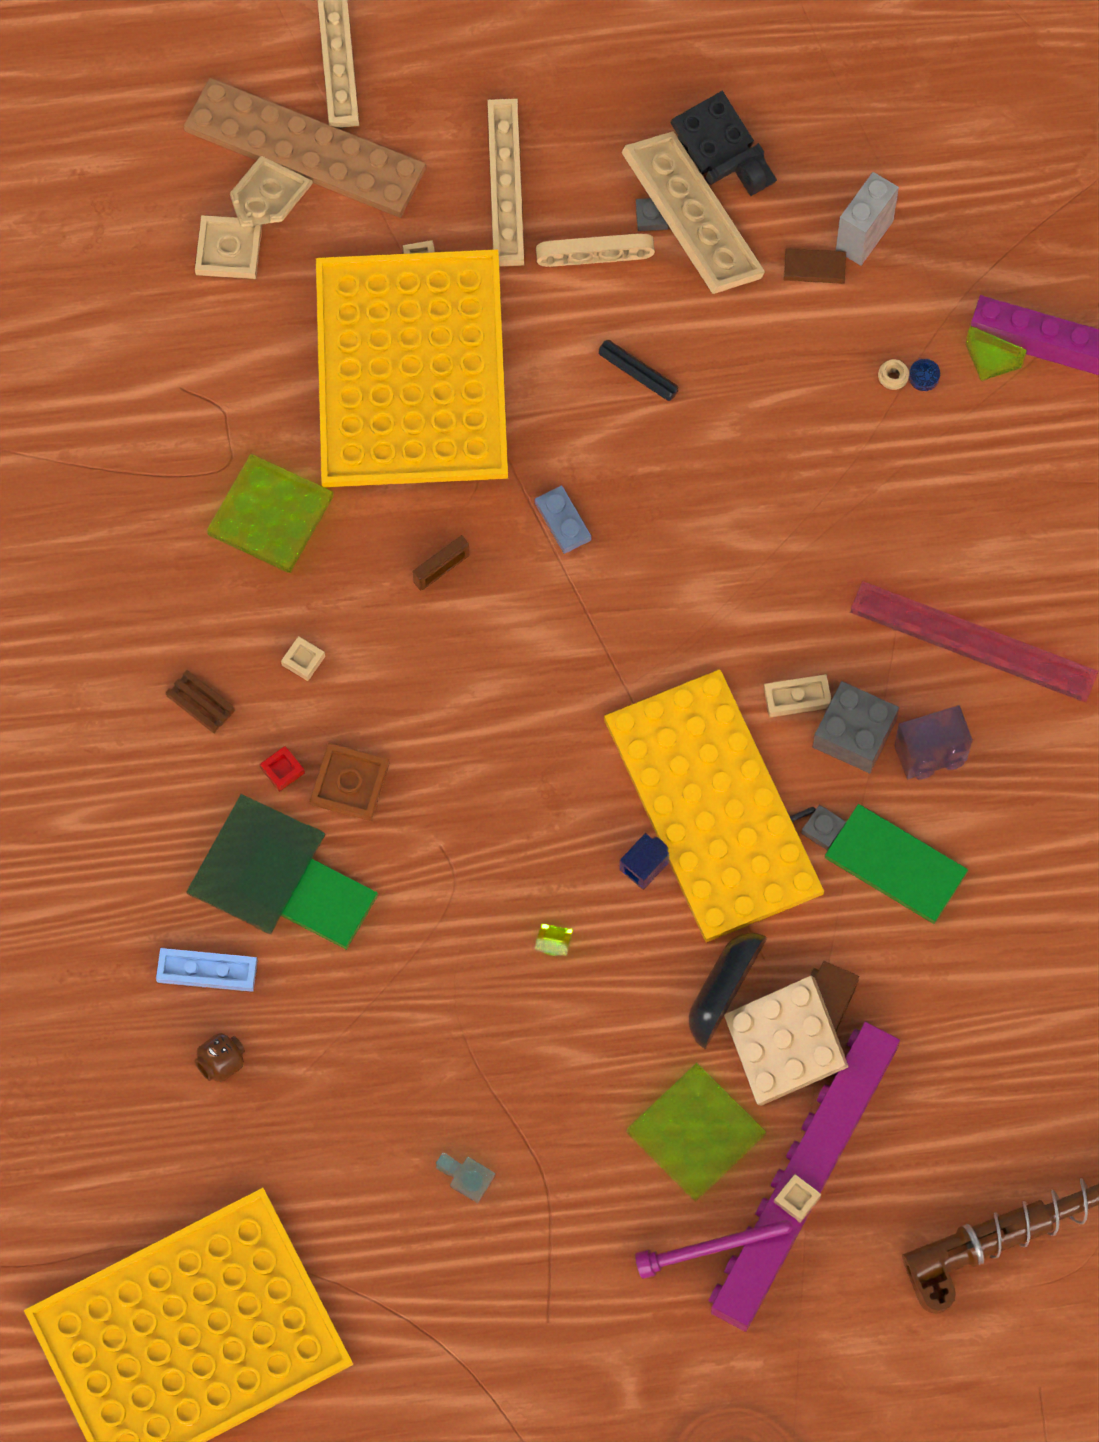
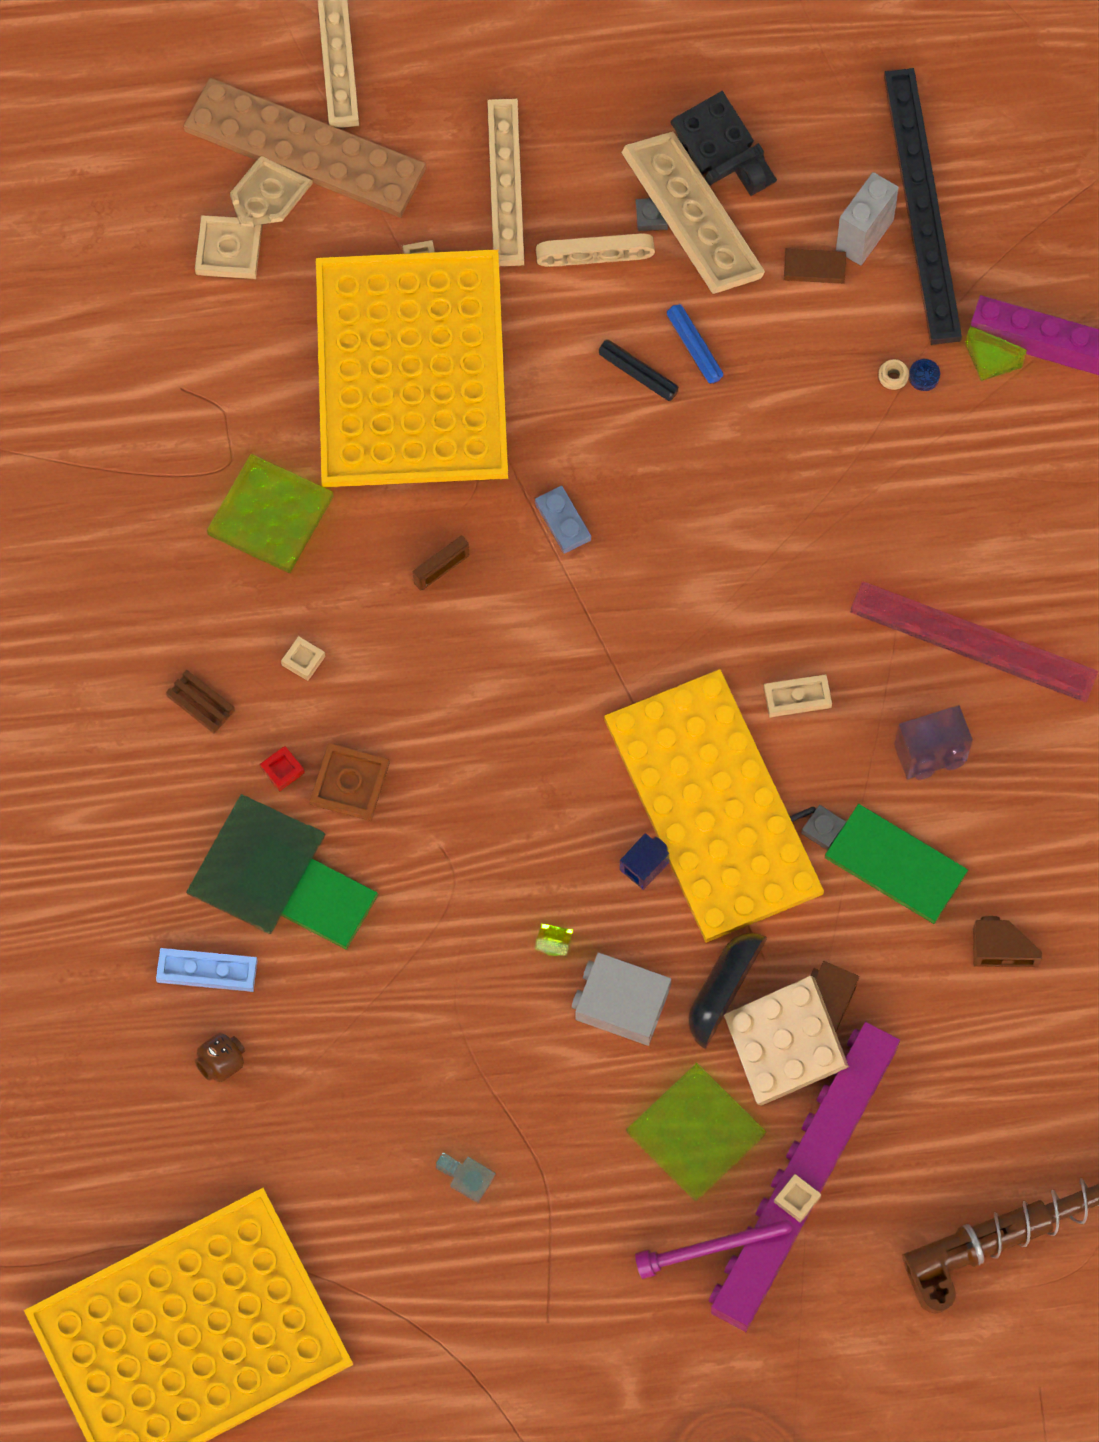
(621, 998): none -> light grey brick
(694, 343): none -> blue axle
(855, 727): dark grey brick -> none
(922, 207): none -> black plate
(1002, 945): none -> reddish brown slope

